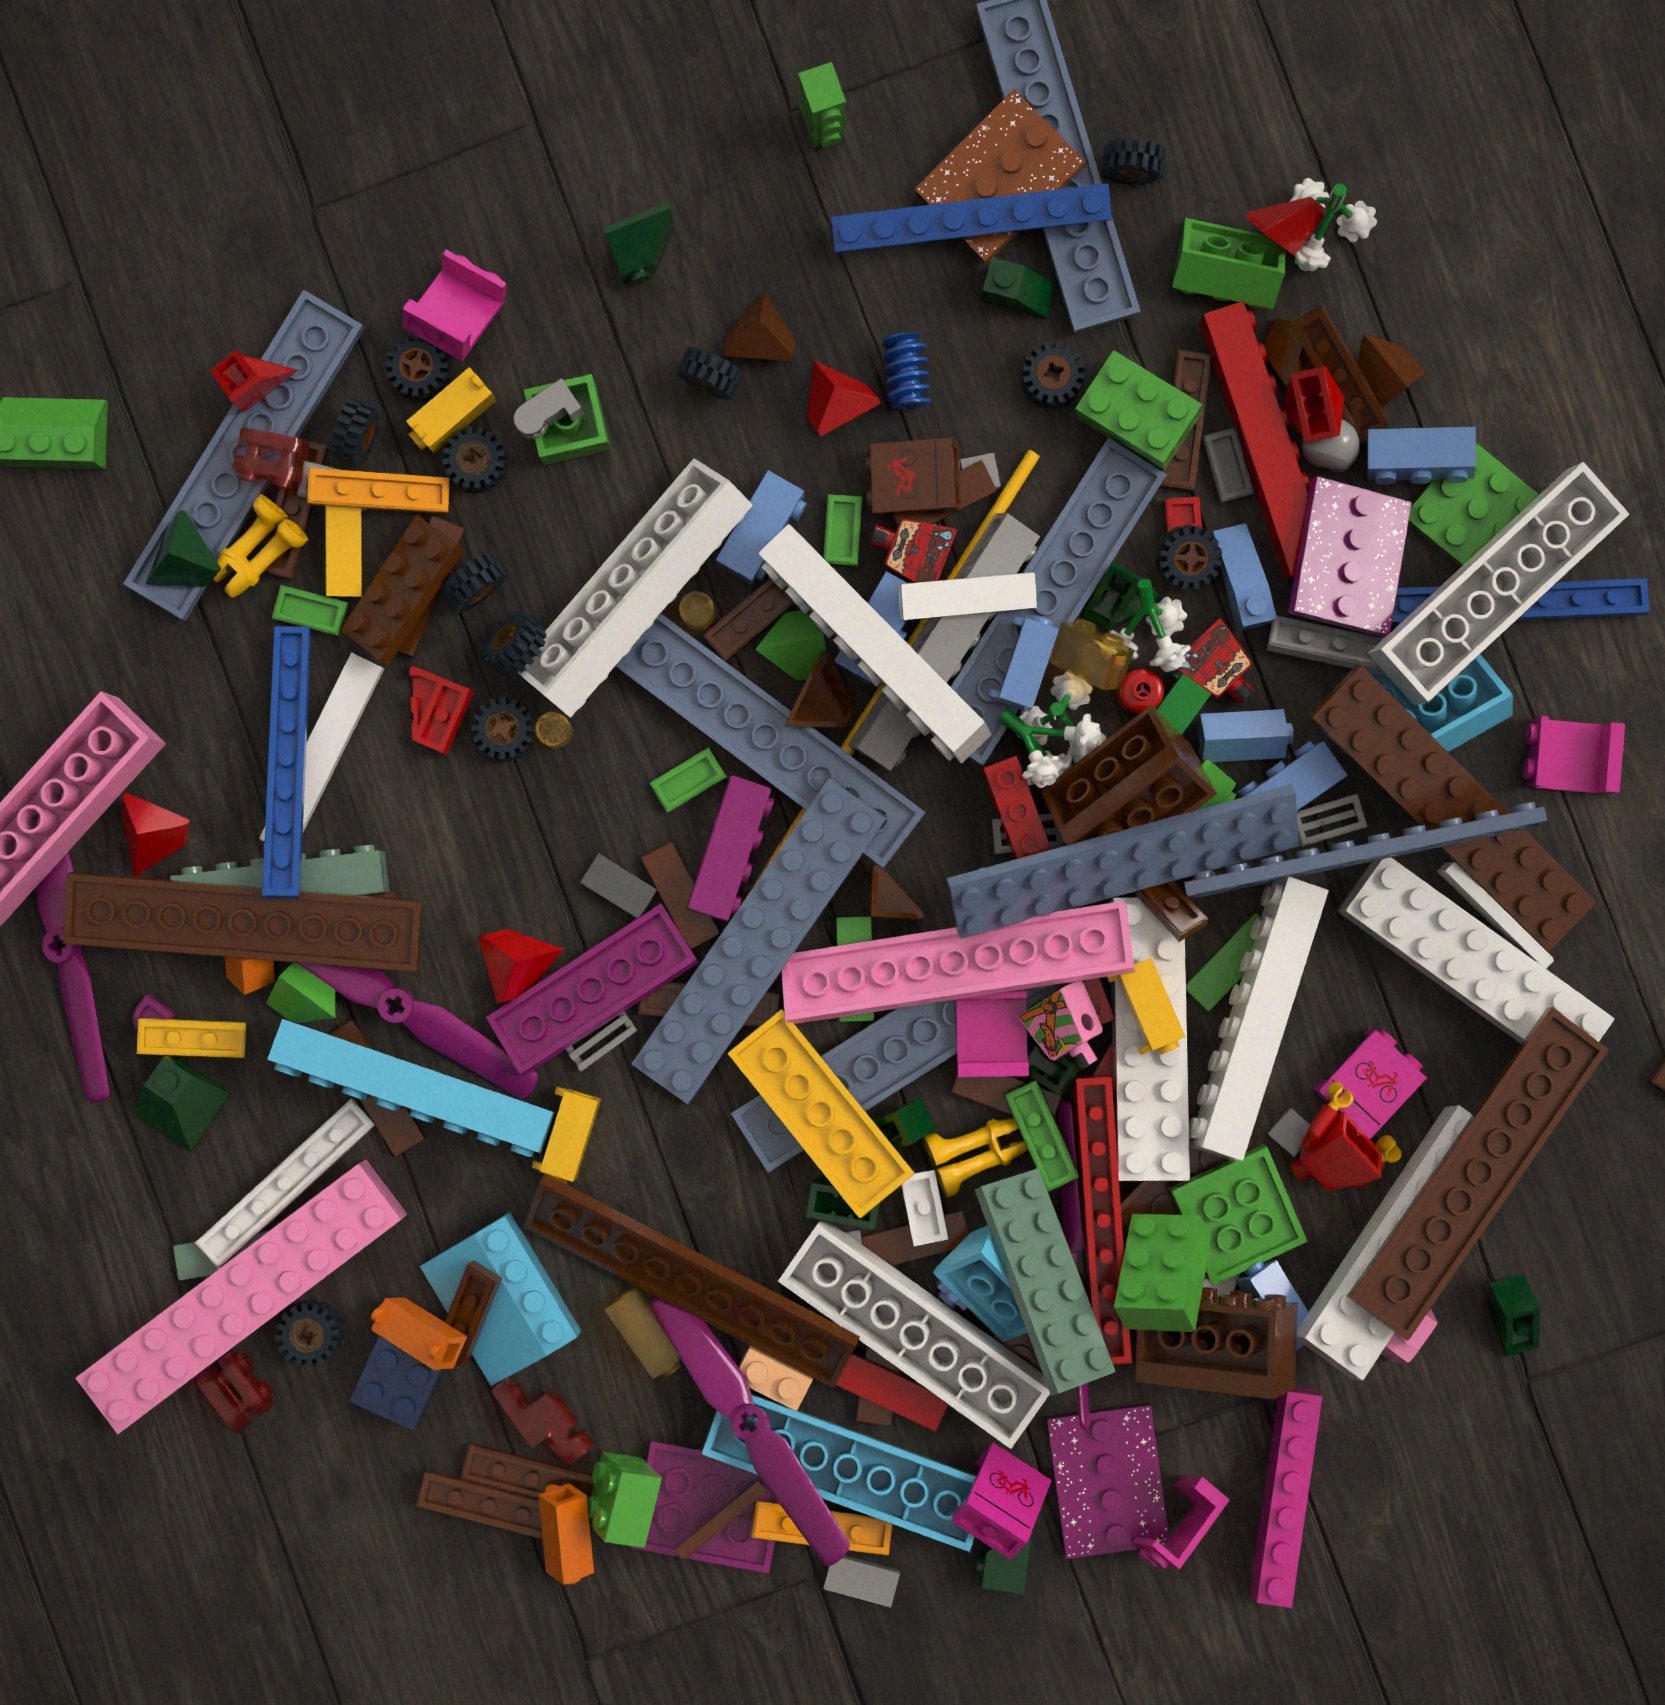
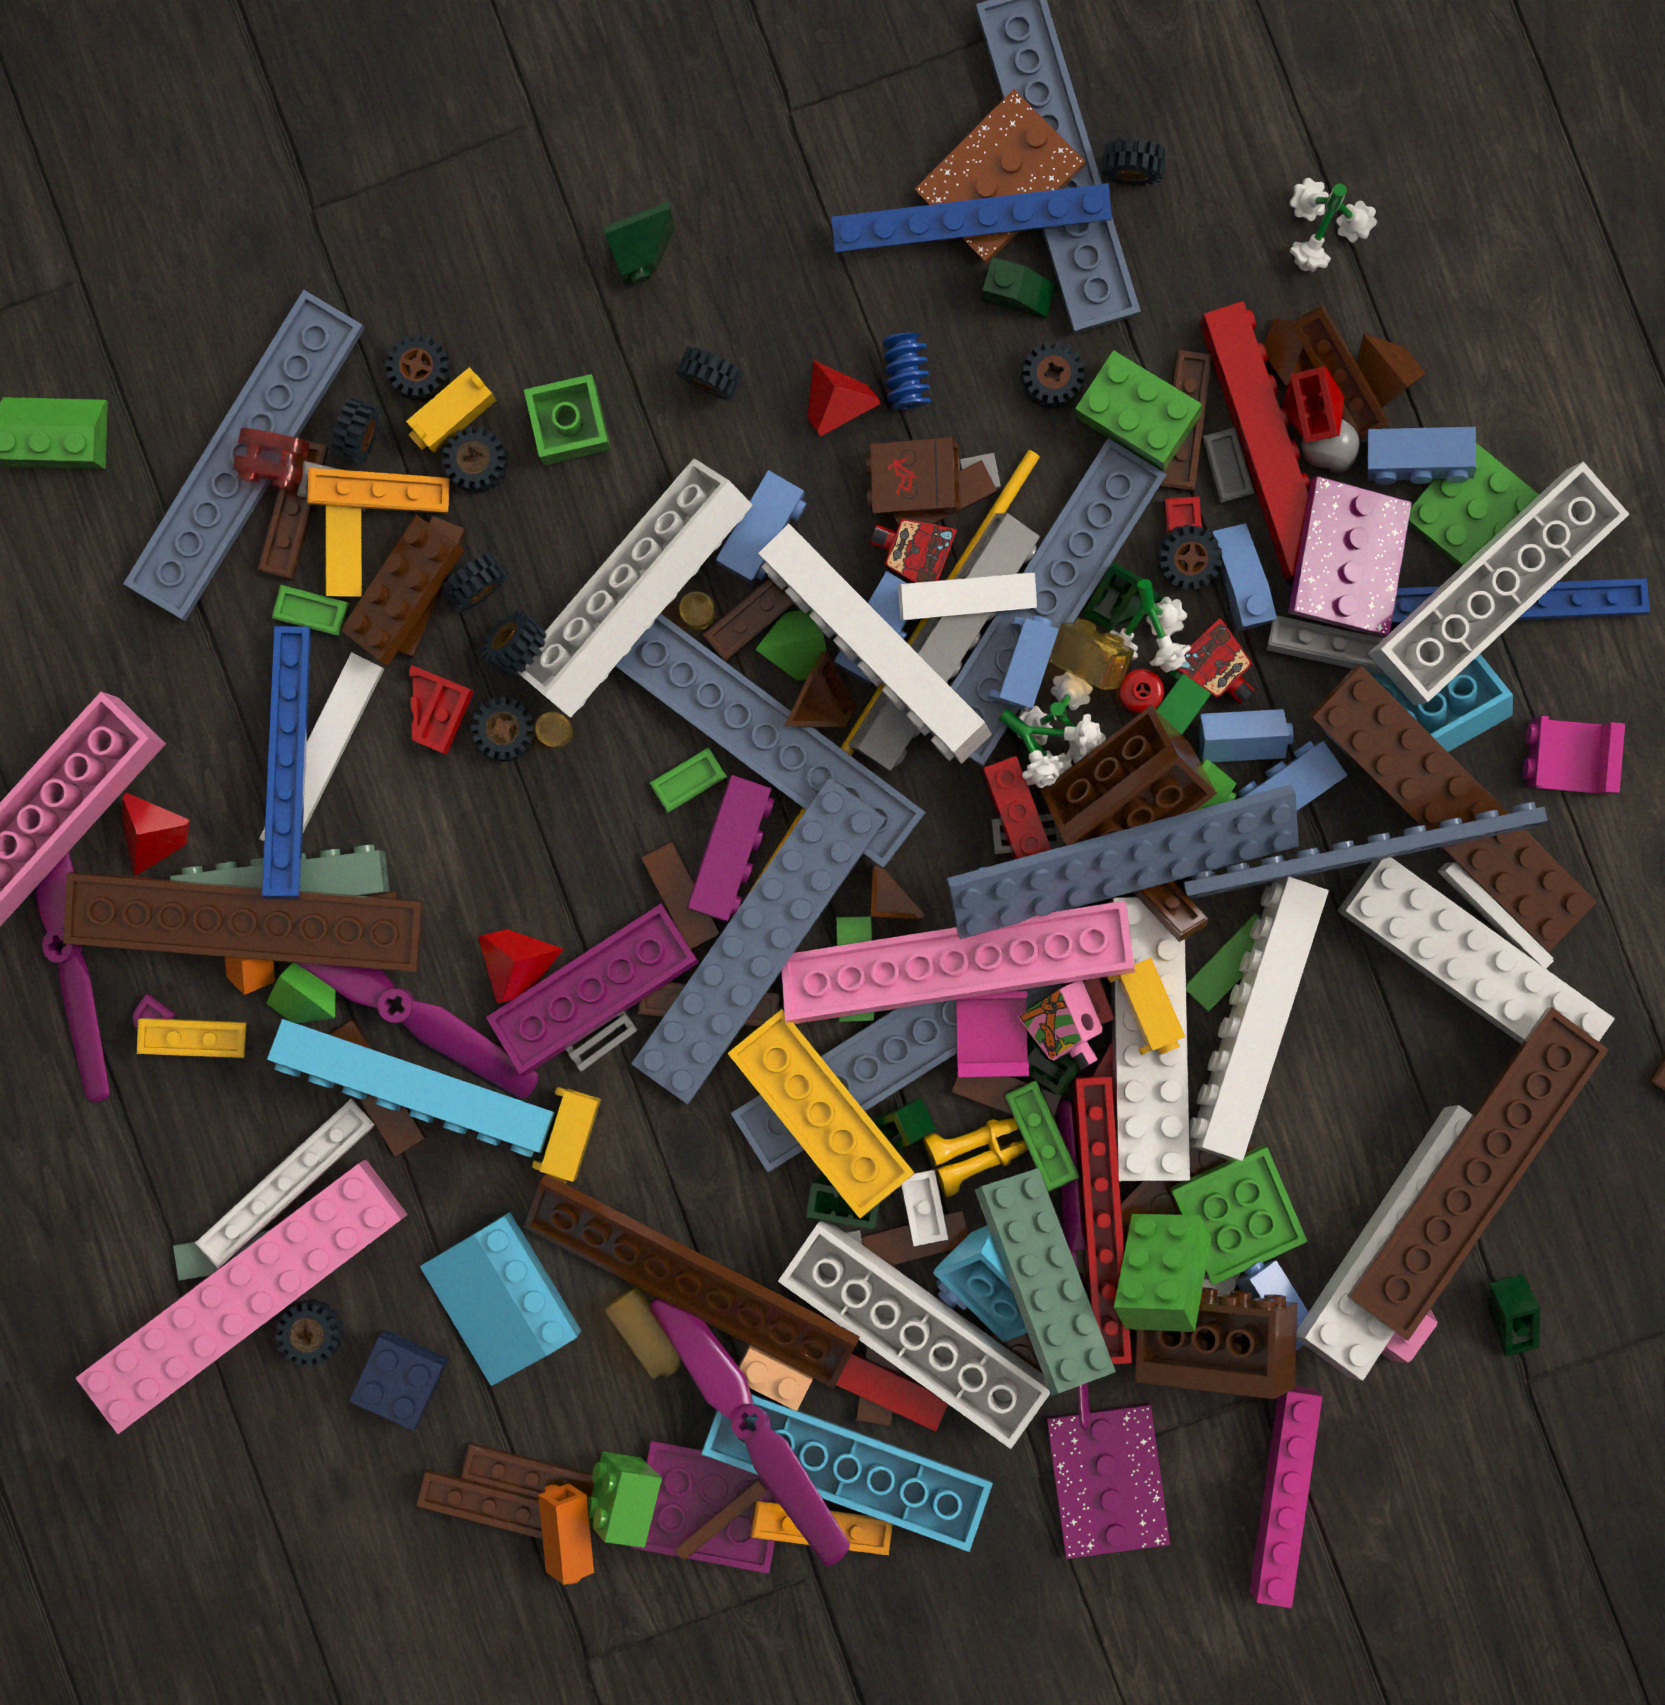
(180, 1101): dark green slope -> none
(183, 557): dark green slope -> none
(234, 558): yellow piece -> none
(248, 378): red slope -> none
(256, 1394): clear red brick -> none
(418, 1333): orange brick -> none
(455, 306): dark pink panel -> none
(472, 1305): reddish brown tile -> none
(543, 1418): clear red plate -> none
(545, 409): light grey leg -> none
(618, 886): dark grey tile -> none
(761, 334): reddish brown slope -> none
(822, 105): bright green brick -> none
(842, 530): bright green tile -> none
(862, 1580): light grey tile -> none
(1001, 1573): dark green slope -> none
(1002, 1501): dark pink panel -> none
(1207, 1506): dark pink panel -> none
(1229, 264): bright green slope -> none
(1289, 222): red slope -> none
(1289, 1131): light grey tile -> none
(1339, 1150): red torso -> none
(1357, 811): light grey tile -> none
(1377, 1079): dark pink panel -> none

